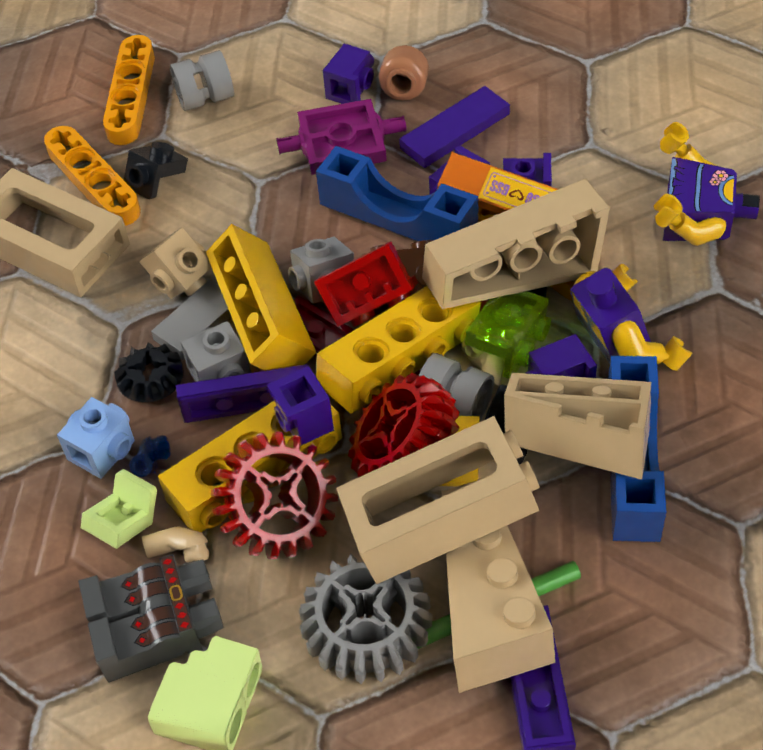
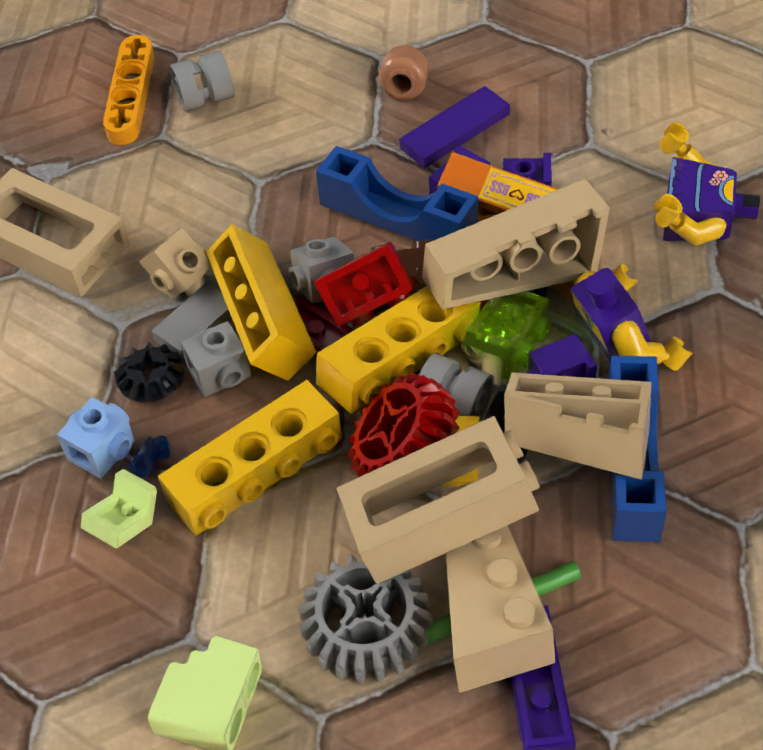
(94, 173): light orange beam -> none
(148, 615): dark grey hips -> none
(151, 163): black bracket -> none
(175, 539): tan arm -> none
(228, 394): dark purple tile -> none
(258, 483): red gear -> none
(302, 405): dark purple brick -> none
(345, 125): magenta plate -> none
(348, 74): dark purple brick -> none

